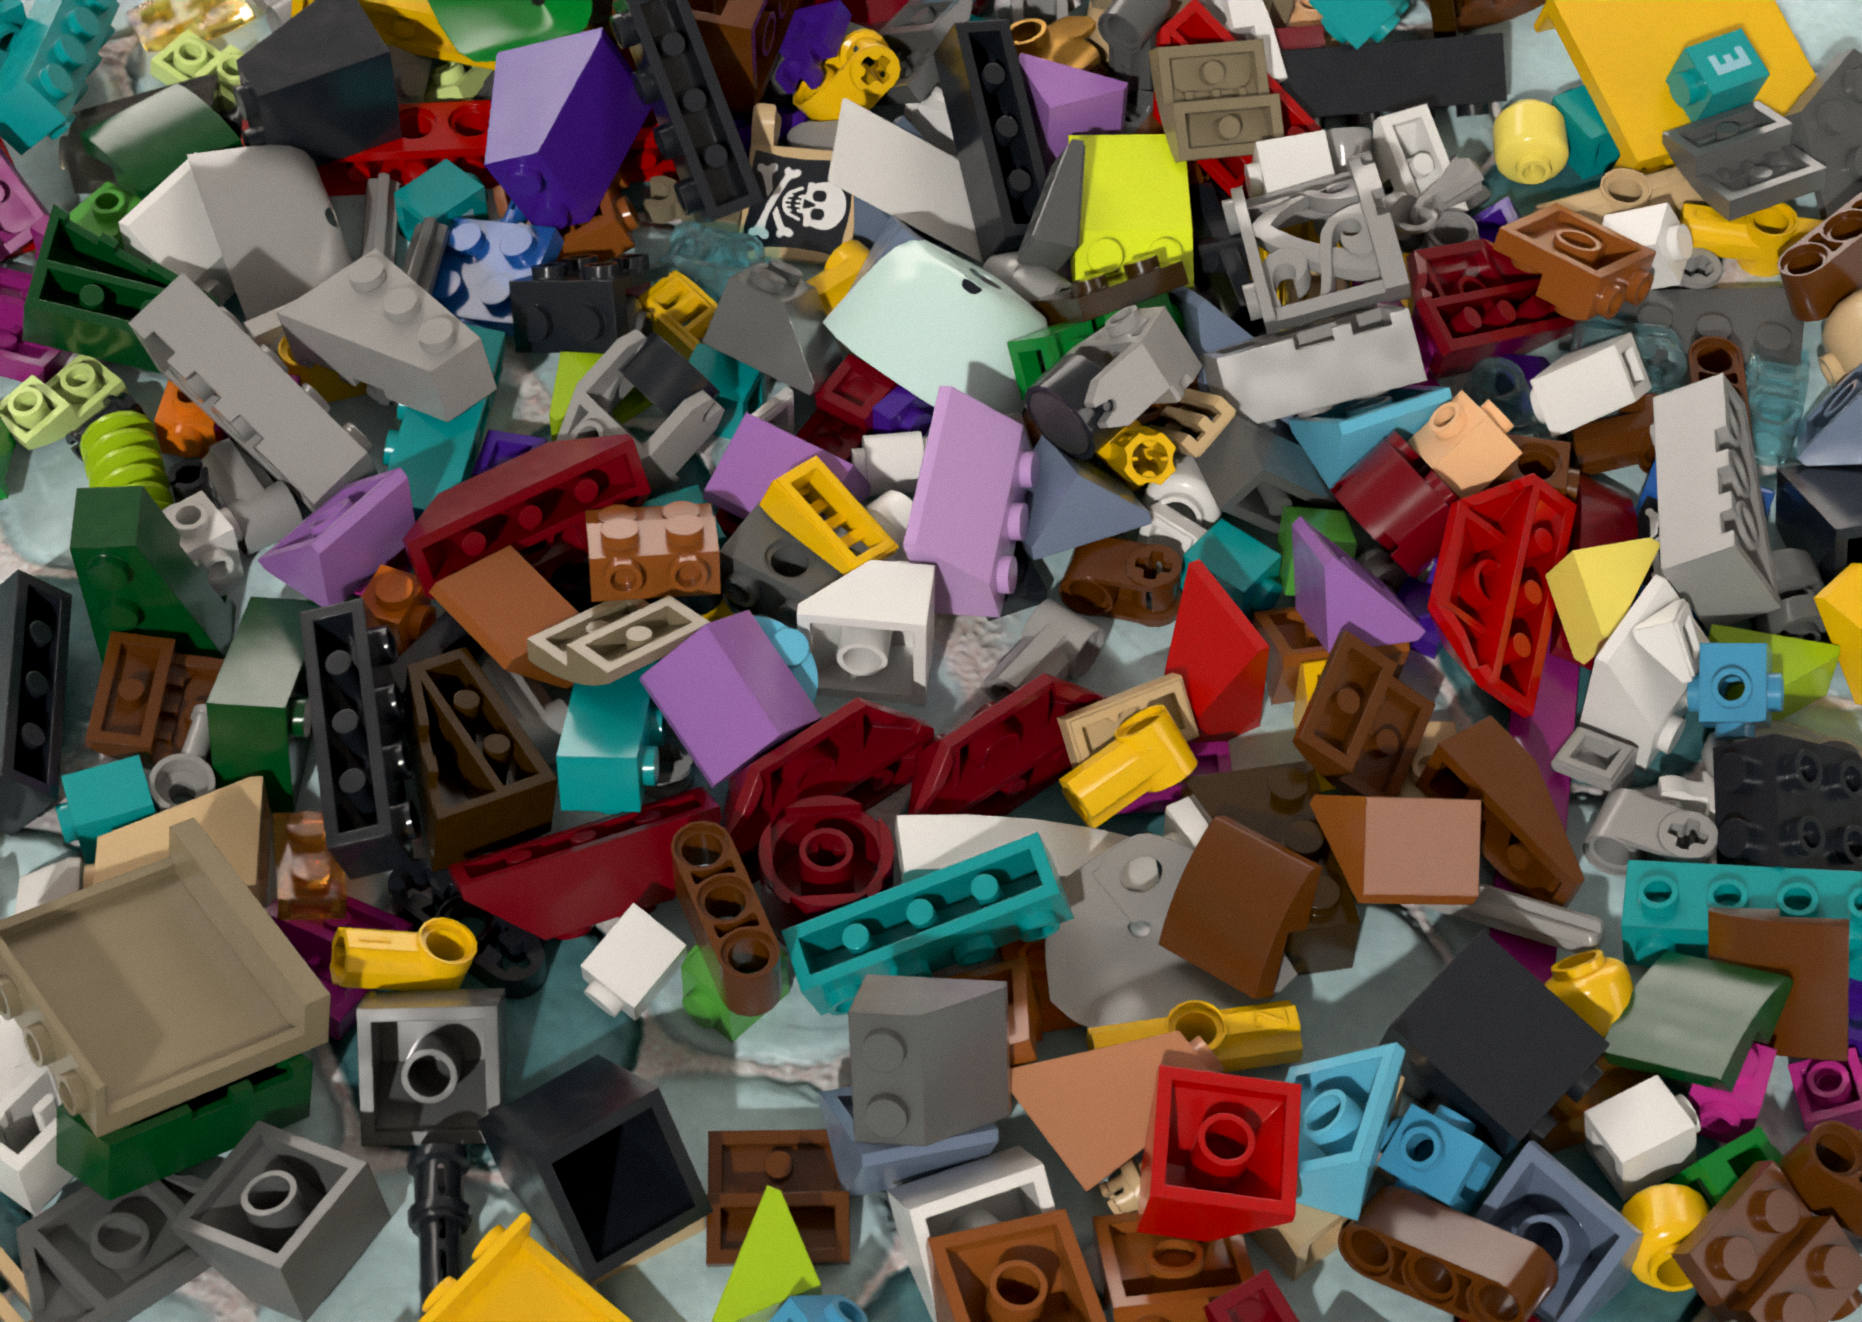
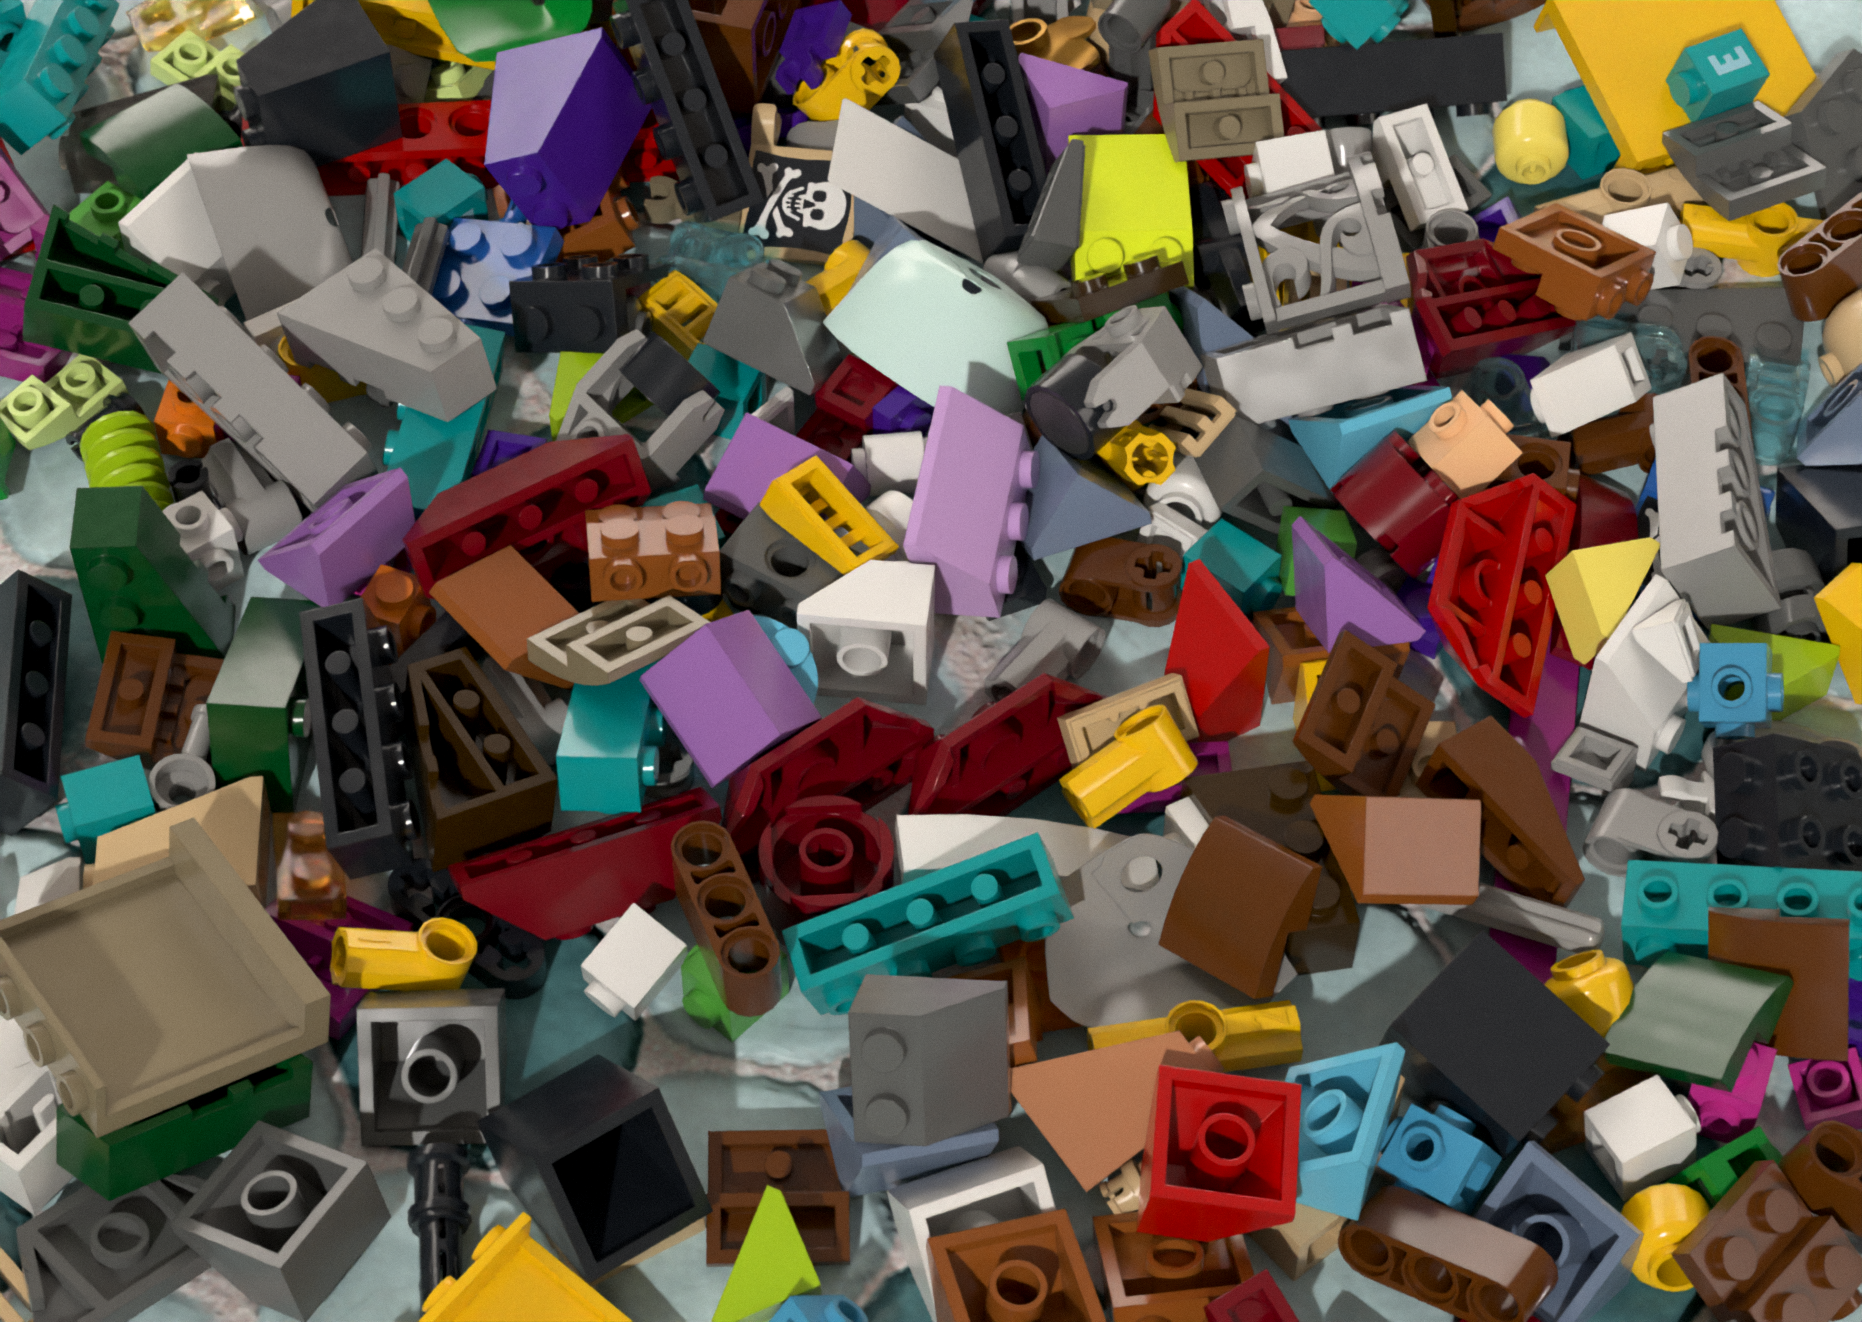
(1456, 185): light grey piece -> none

